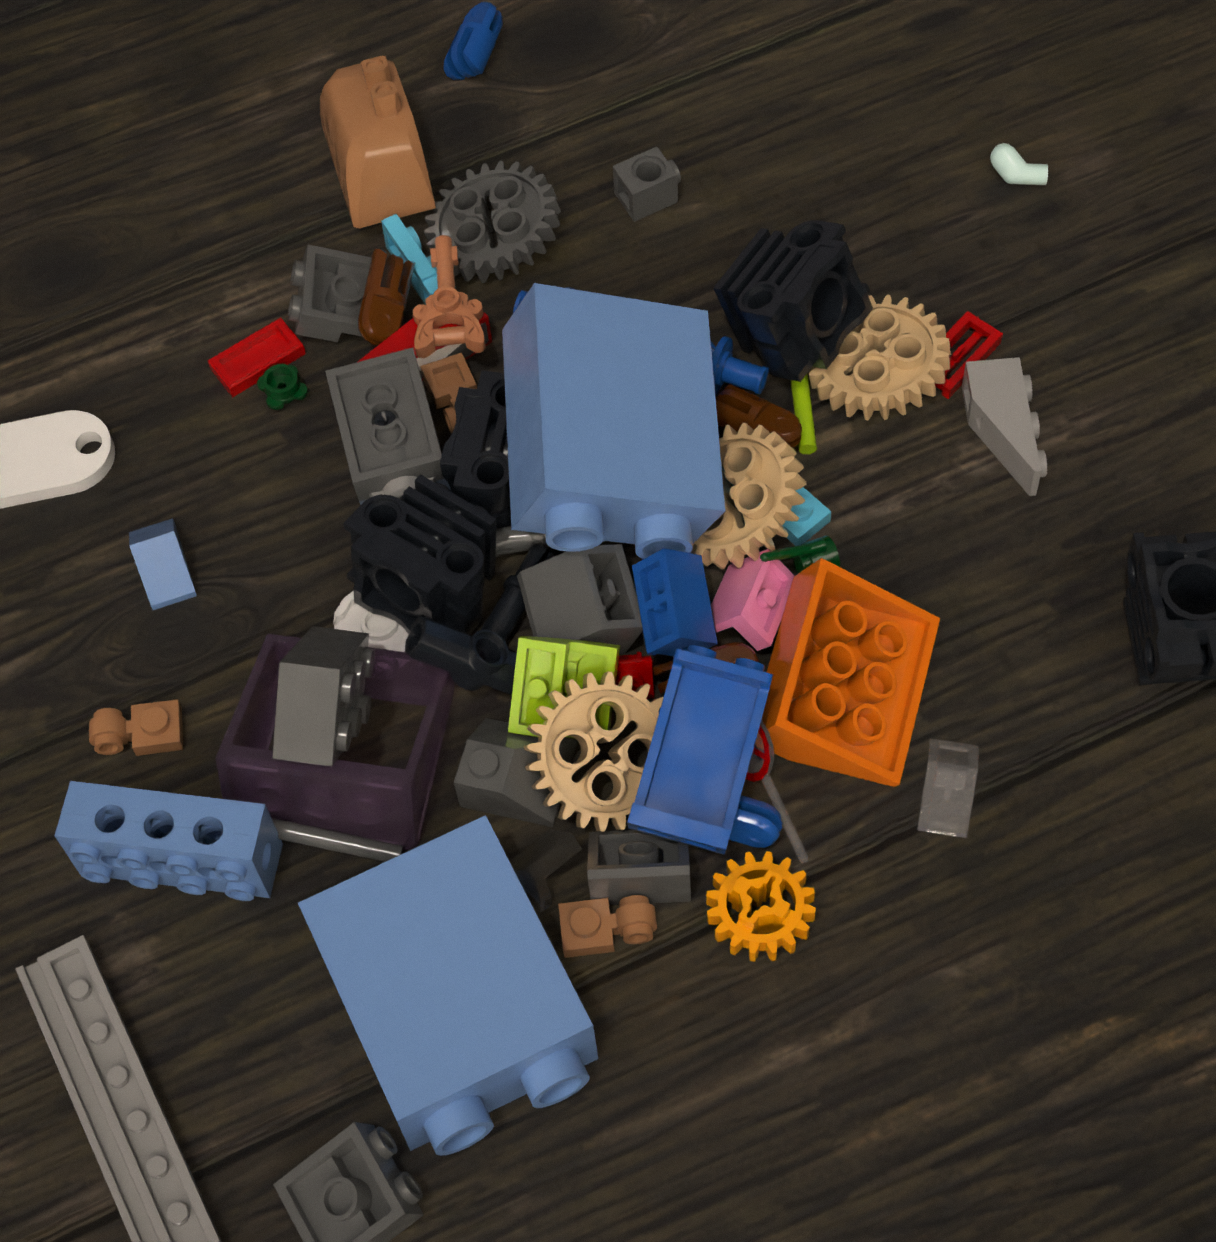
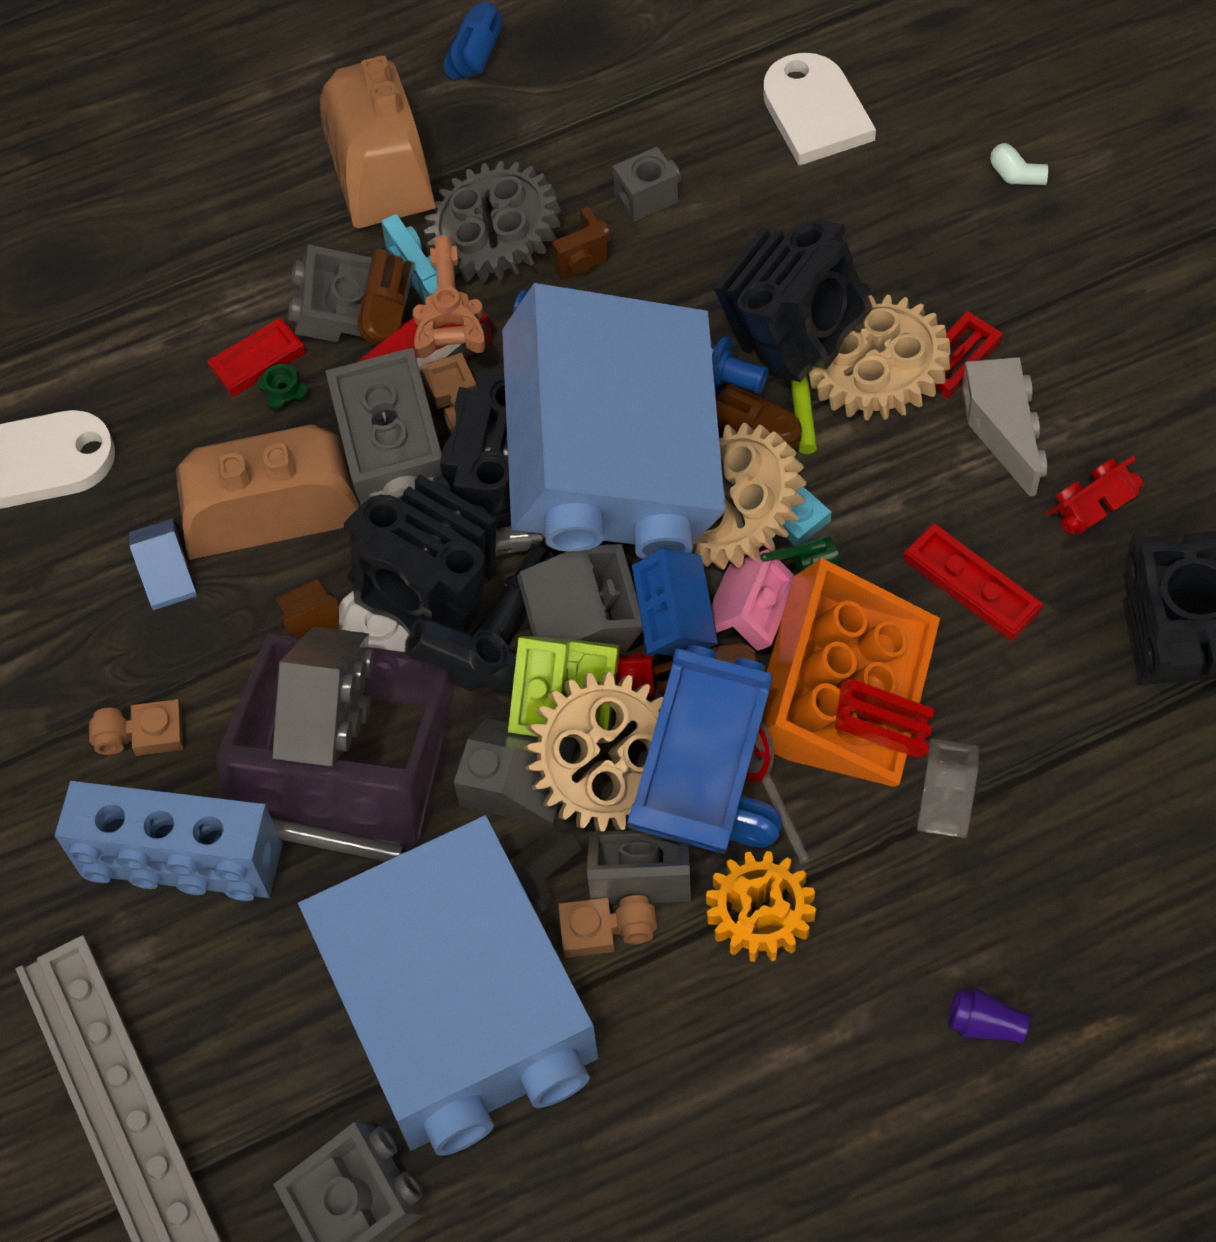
(264, 490): none -> medium nougat hips
(308, 608): none -> reddish brown tile
(583, 248): none -> reddish brown bracket
(816, 112): none -> white tile
(915, 723): none -> red tile
(973, 582): none -> red tile
(985, 1017): none -> dark purple cone
(1080, 504): none -> red hinge

